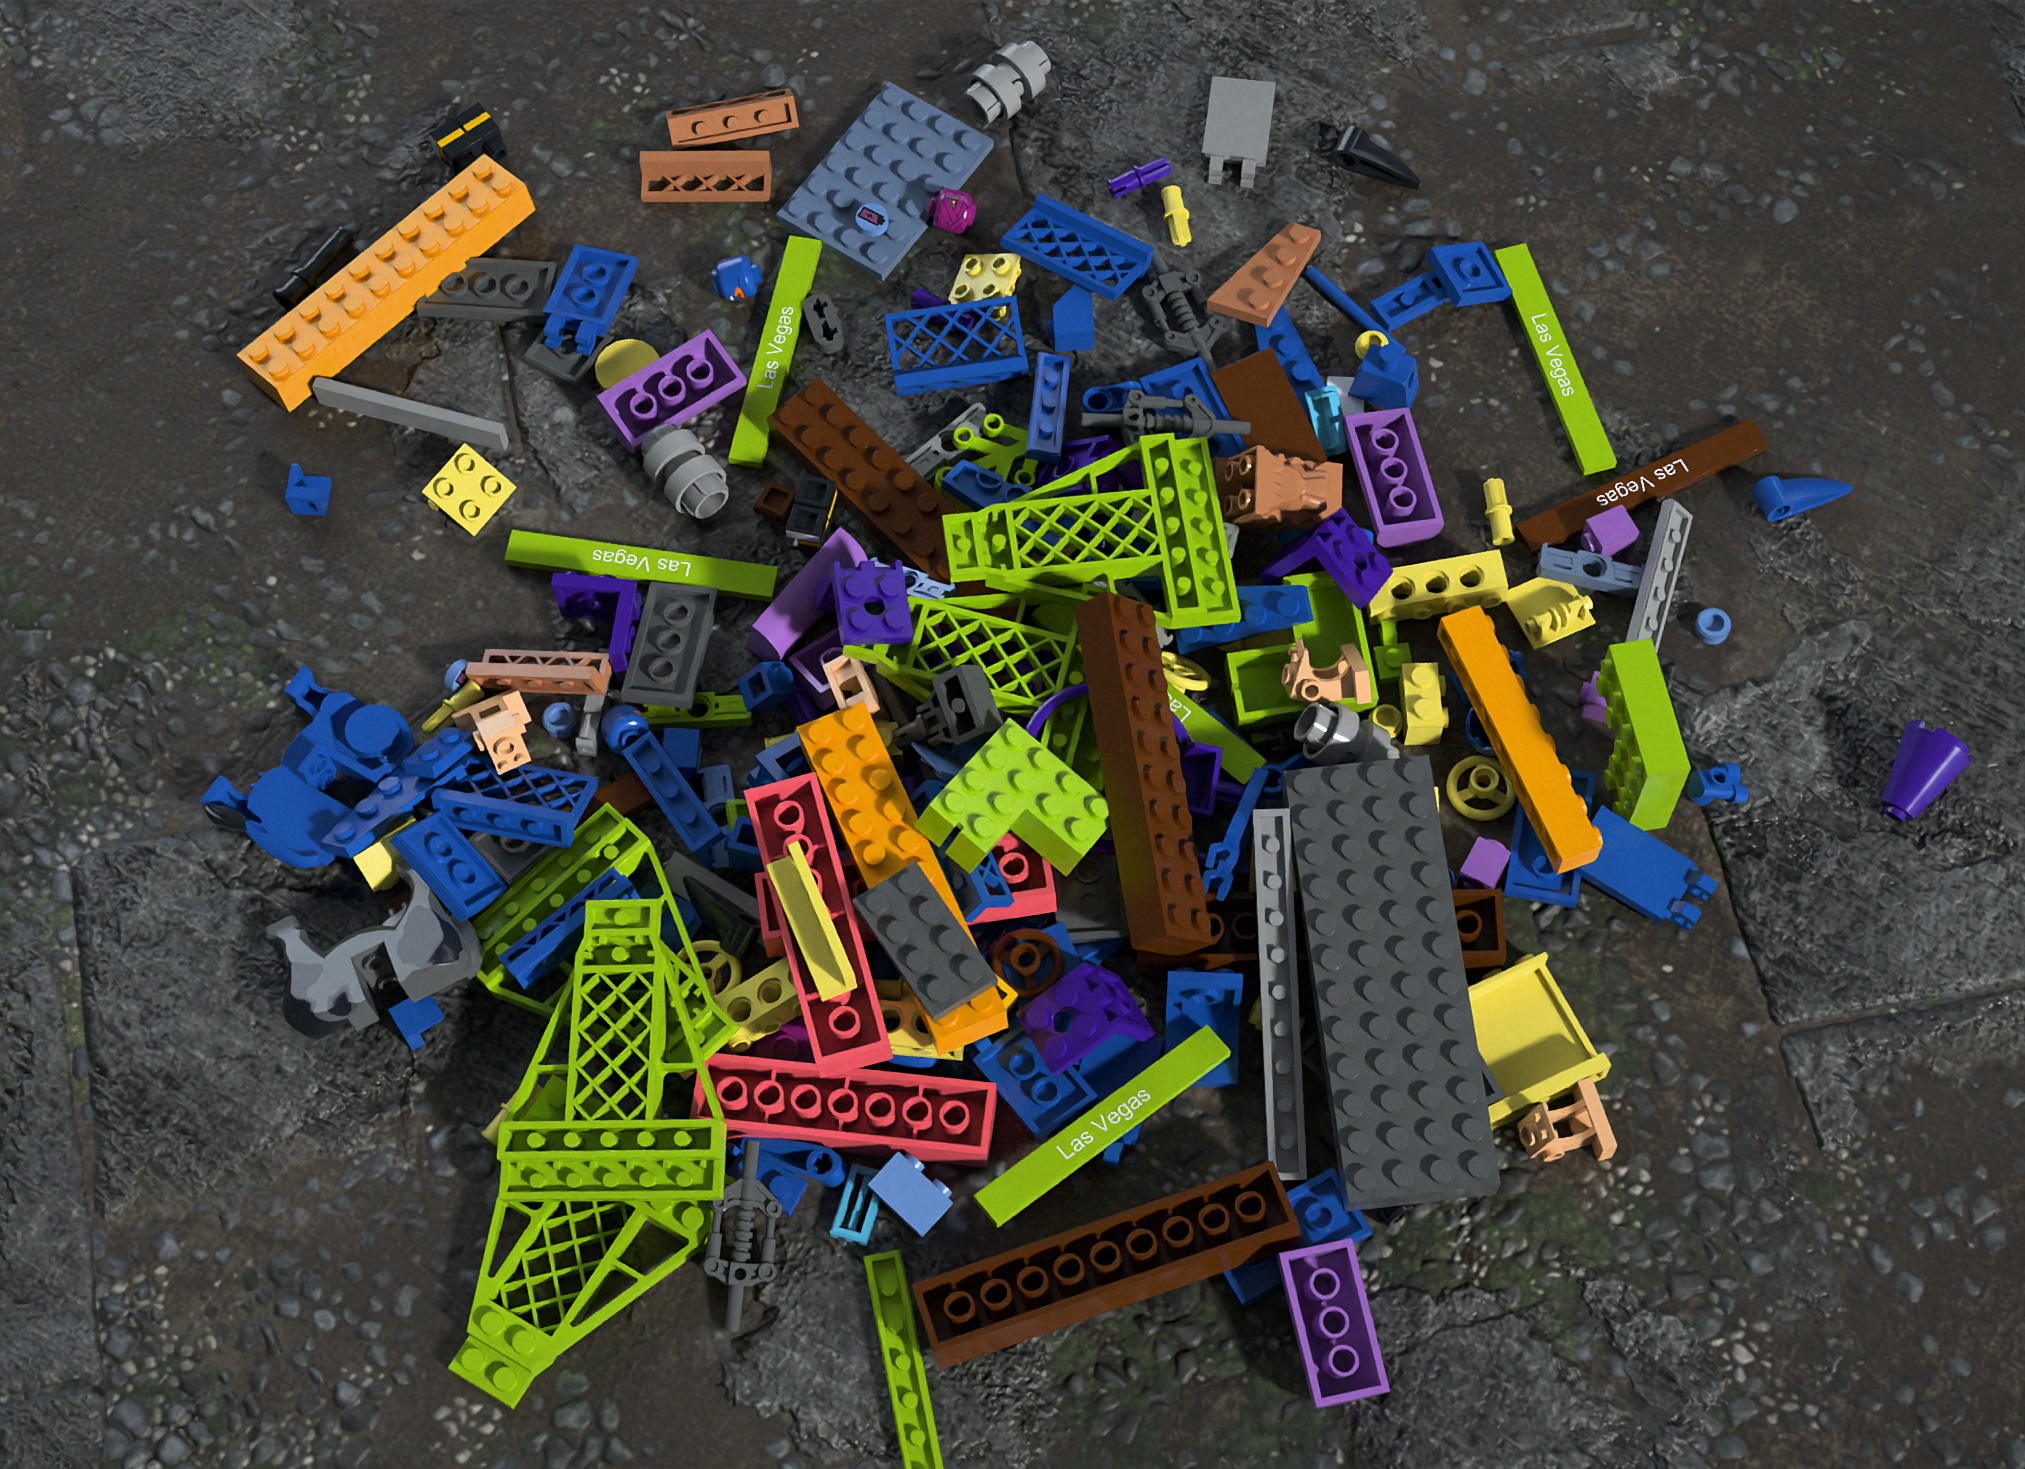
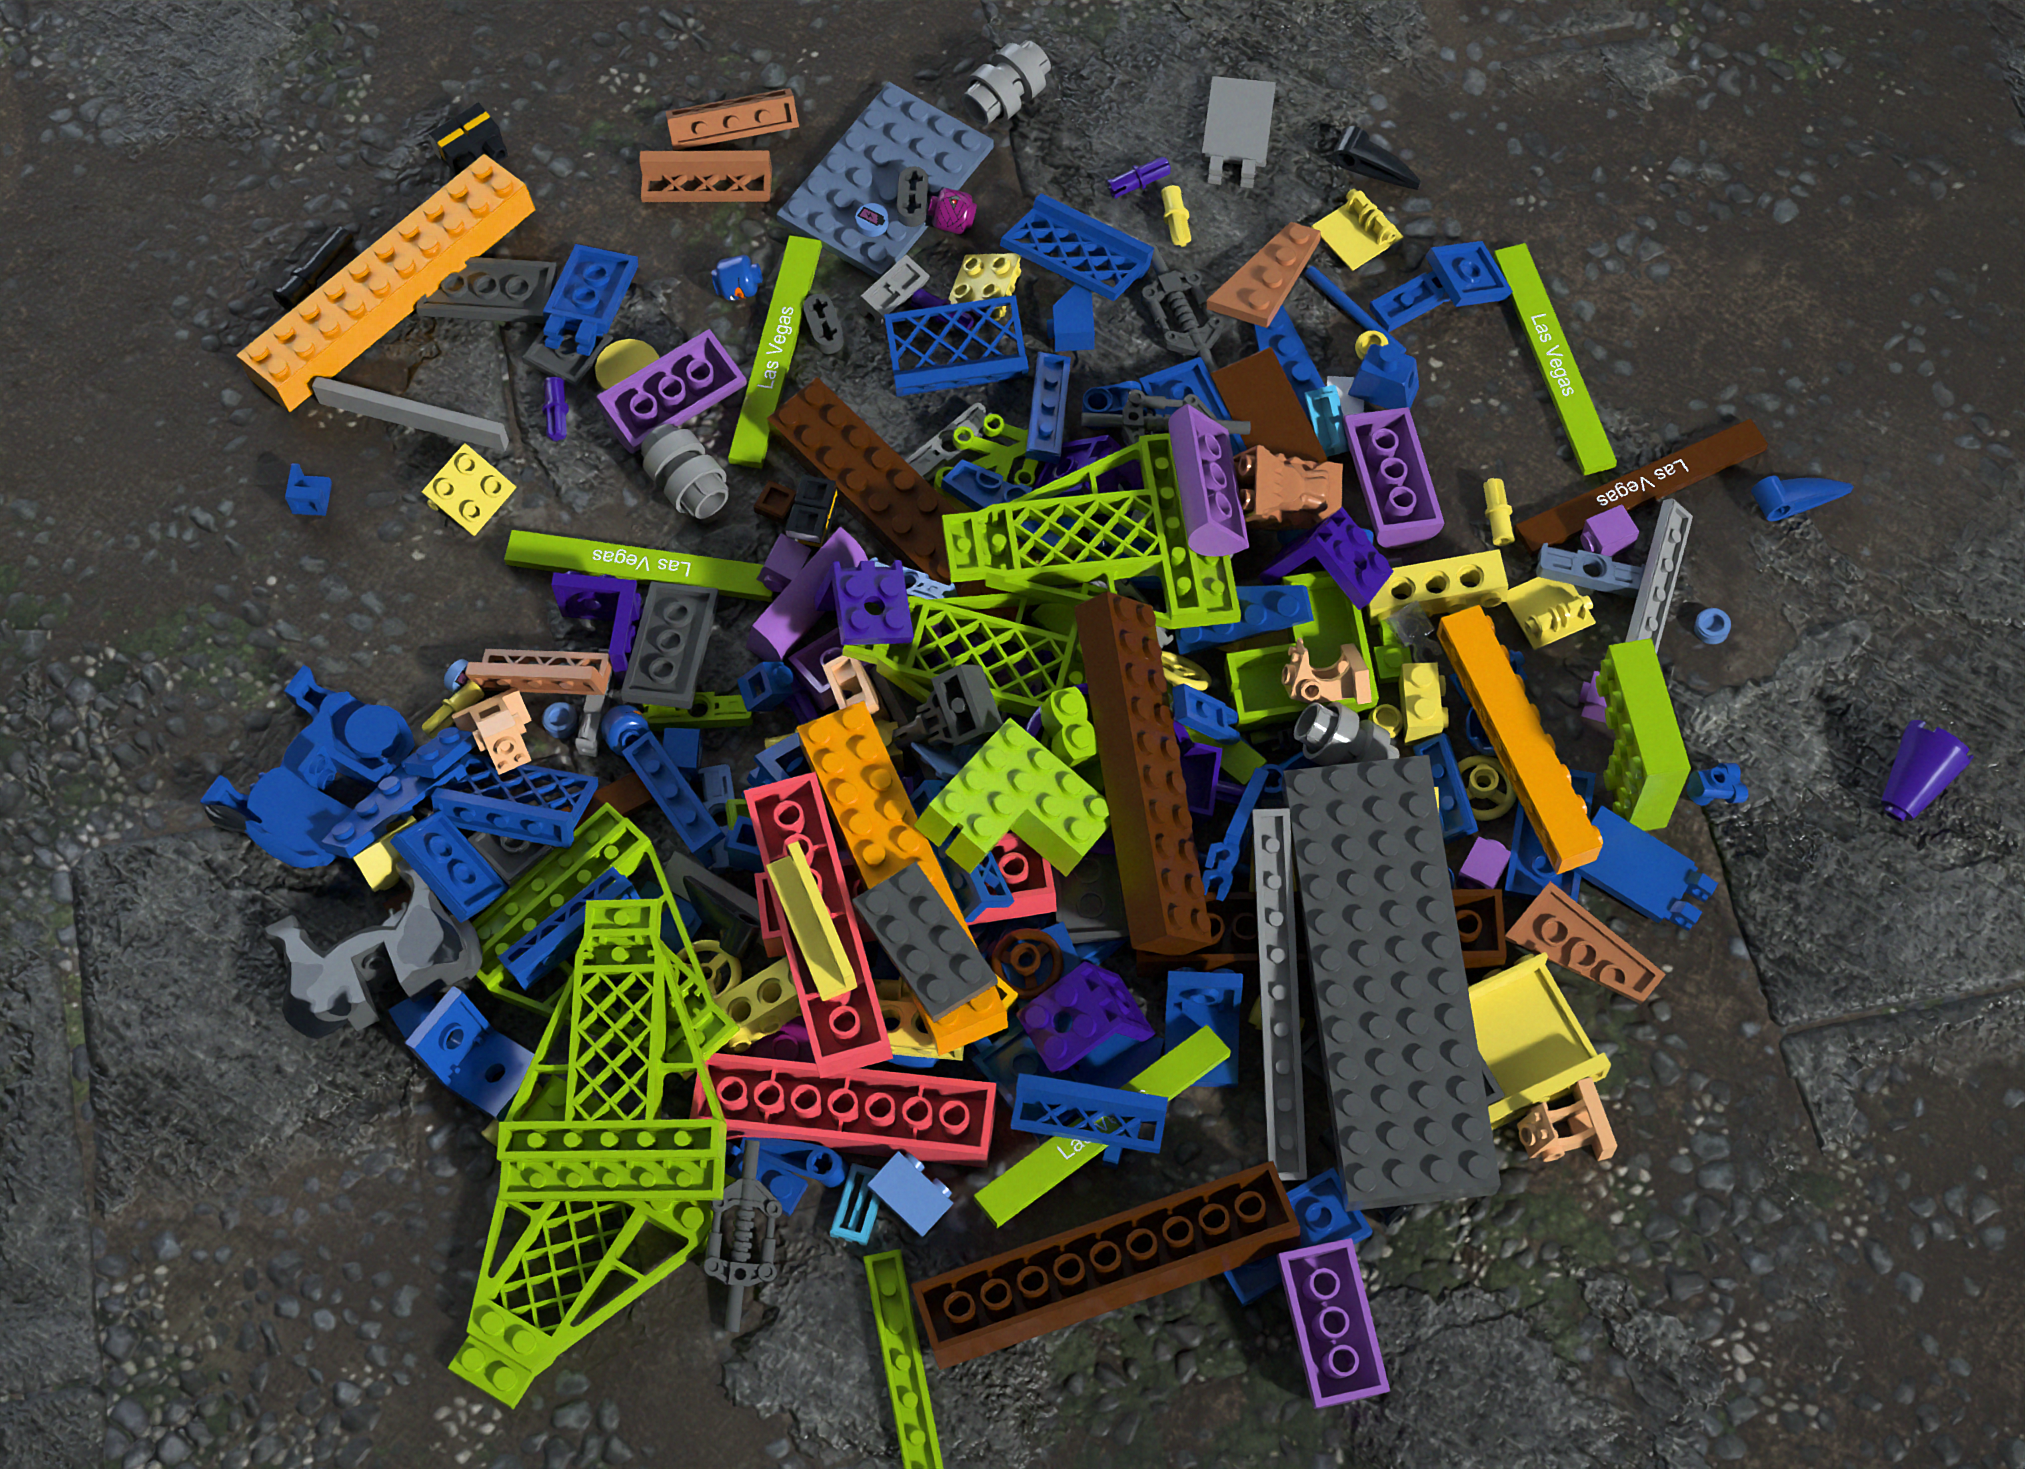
(471, 1055): none -> blue bracket
(555, 408): none -> dark purple axle
(783, 563): none -> medium lavender brick
(892, 289): none -> light grey hinge
(906, 196): none -> dark grey beam
(1067, 724): none -> lime brick
(1093, 1100): none -> blue fence
(1205, 714): none -> blue hinge
(1207, 484): none -> medium lavender brick
(1357, 230): none -> light yellow hinge
(1411, 627): none -> clear plate
(1454, 806): none -> blue tile
(1583, 945): none -> nougat wing

